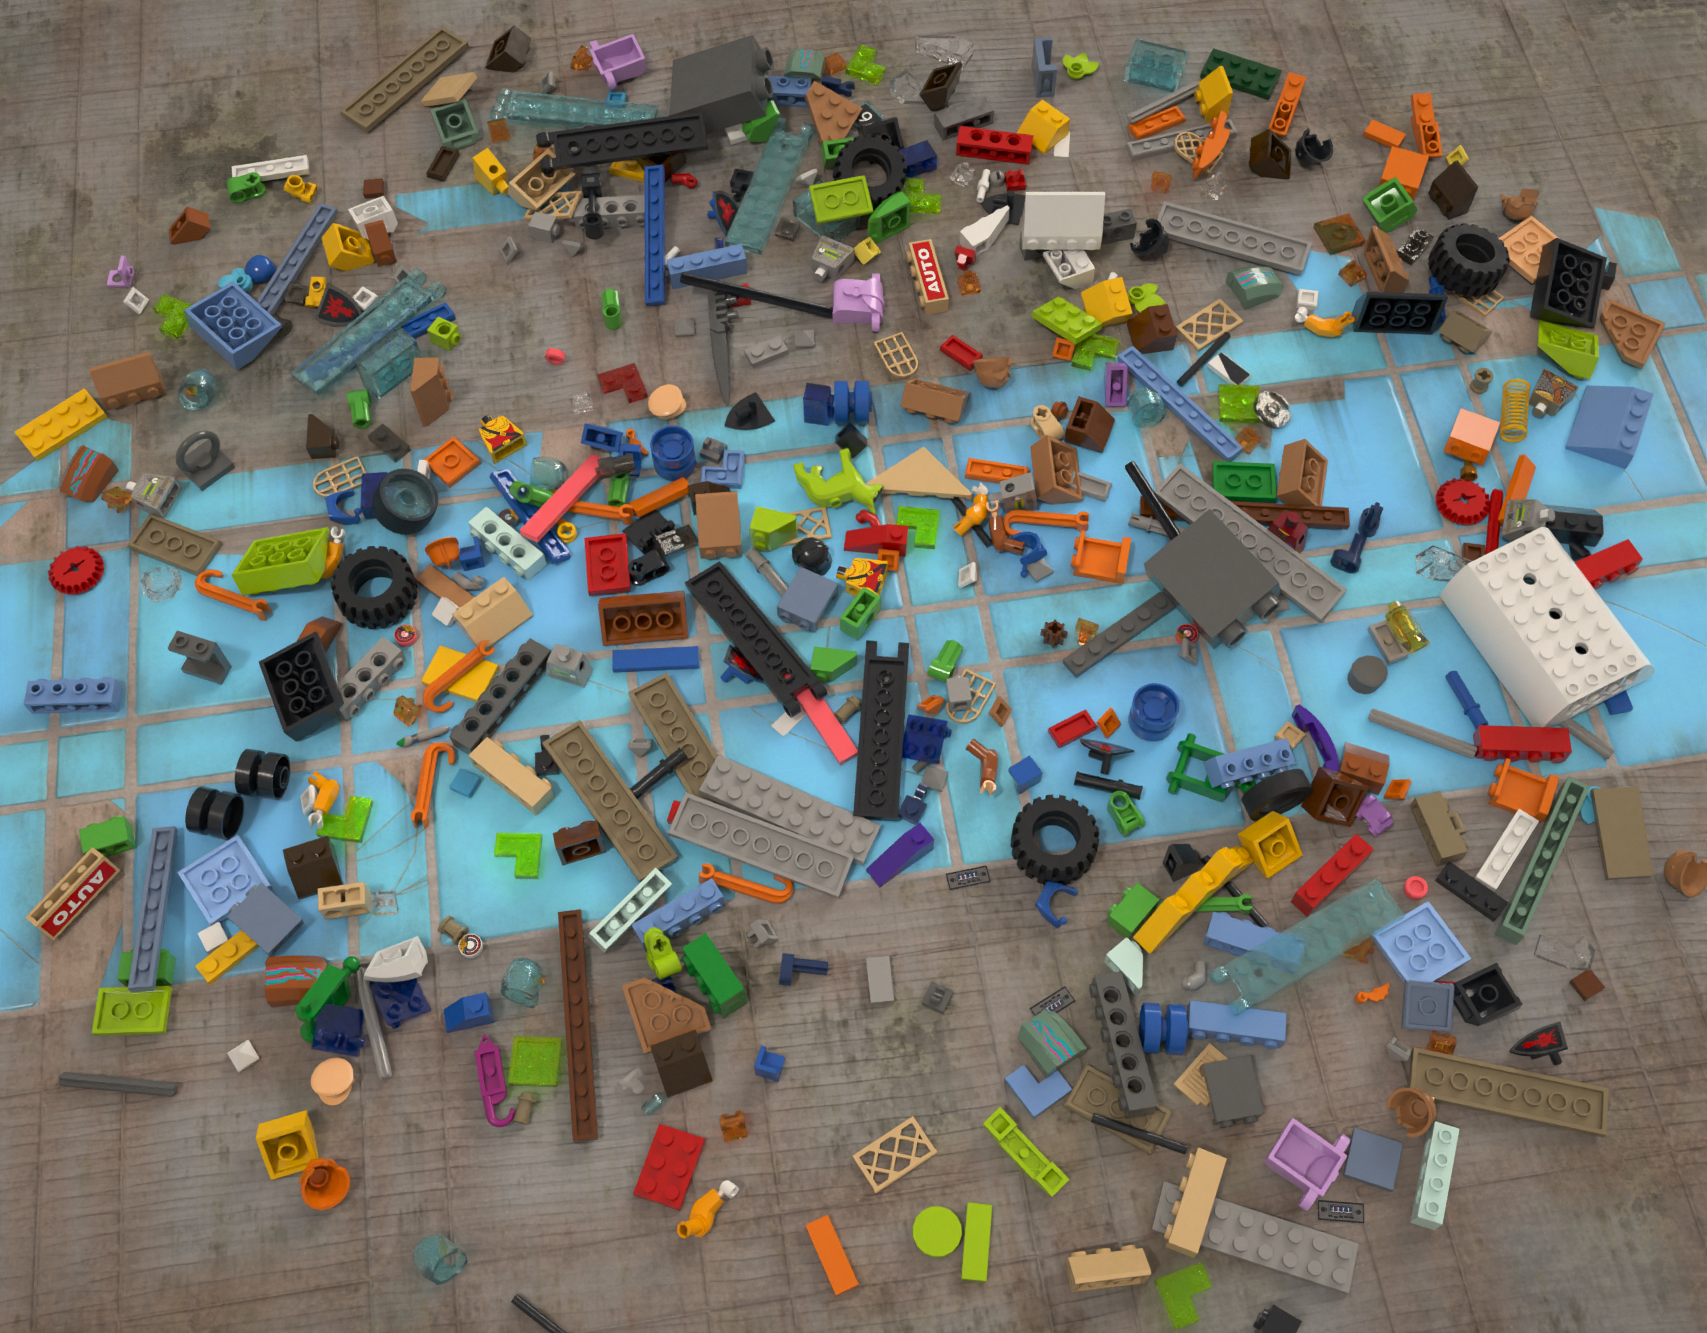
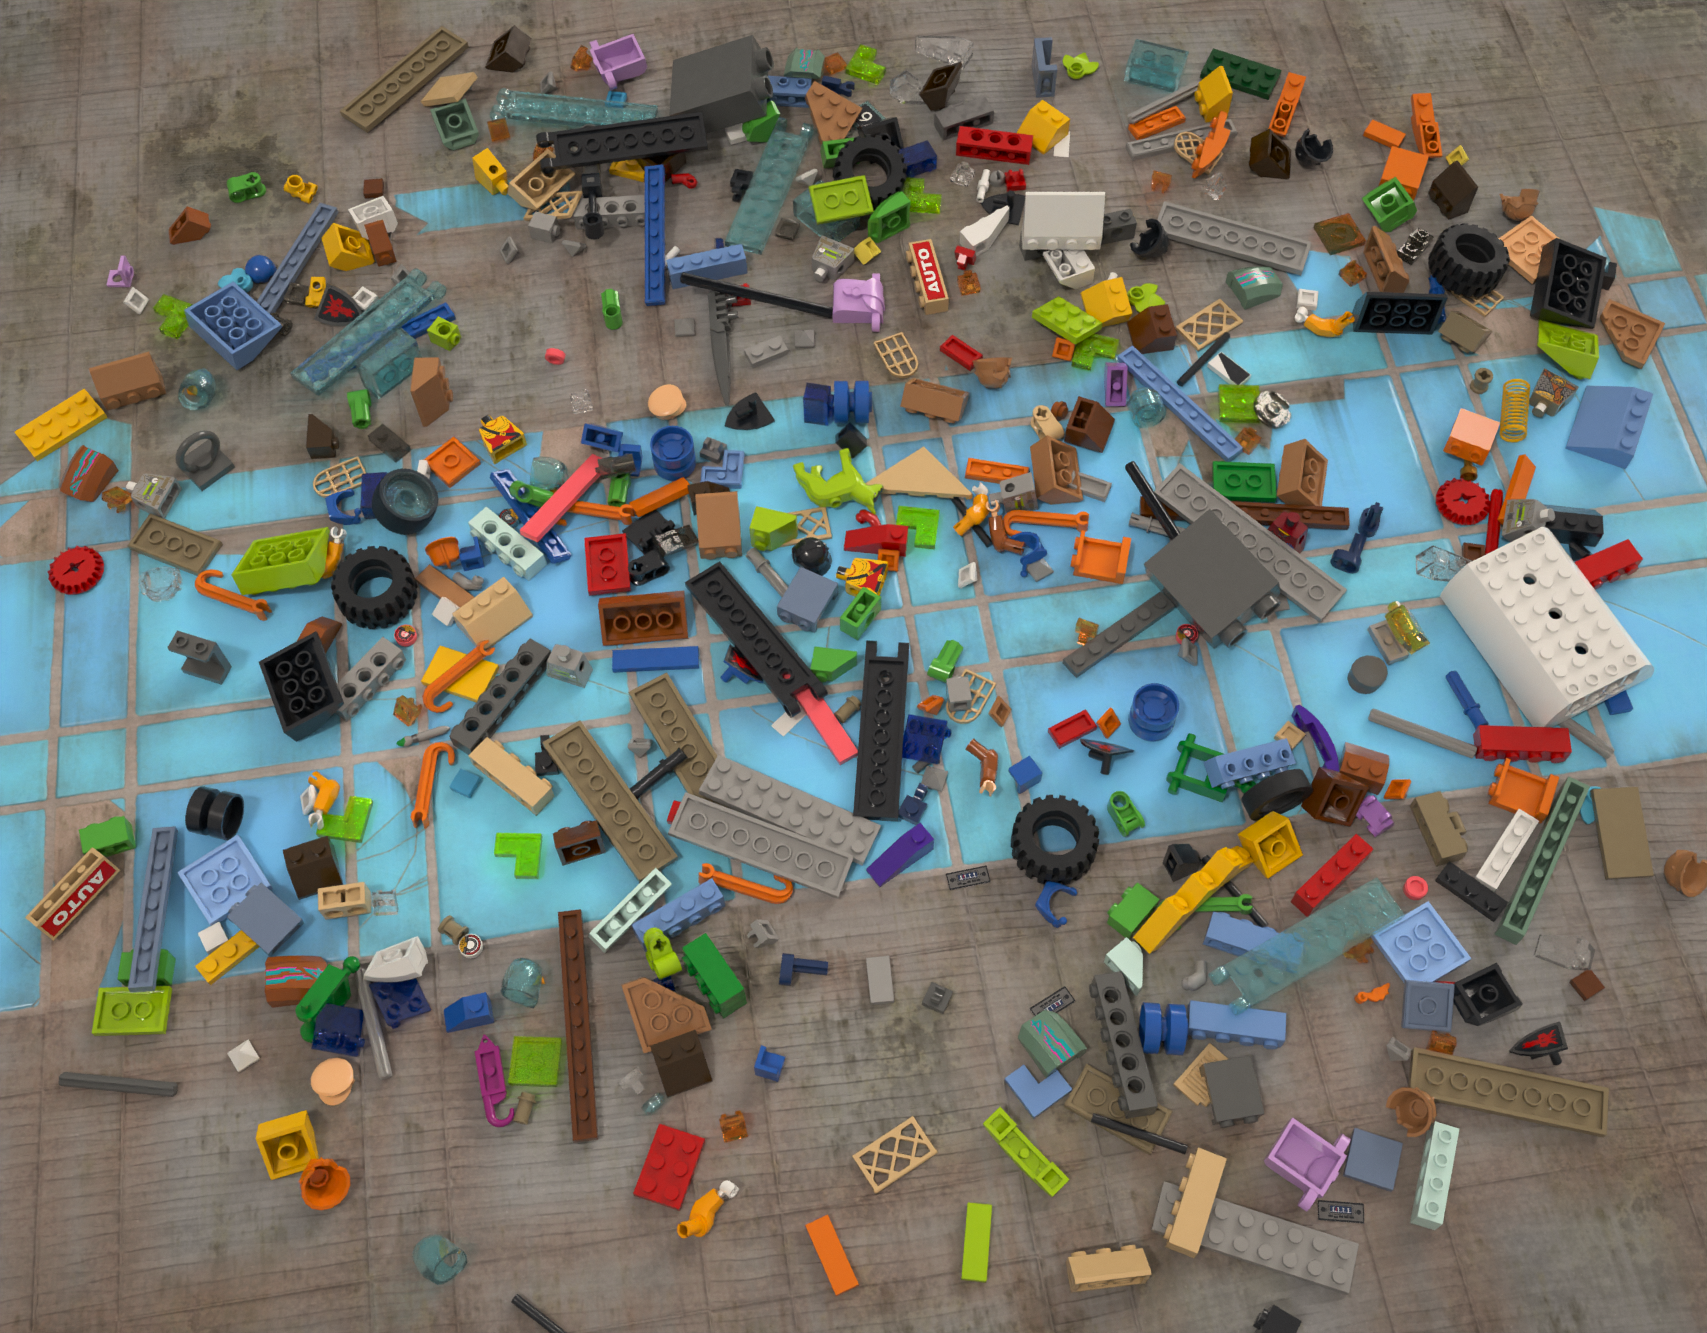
(73, 695): medium blue brick -> none
(262, 774): black wheel -> none
(275, 168): white plate -> none
(442, 164): dark brown tile -> none
(567, 527): yellow bush -> none
(626, 379): clear red plate -> none
(630, 433): orange piece -> none
(724, 209): shield -> none
(937, 1232): lime tile -> none
(1053, 639): reddish brown gear -> none
(1107, 785): black pin -> none
(1176, 1292): clear neon green plate -> none

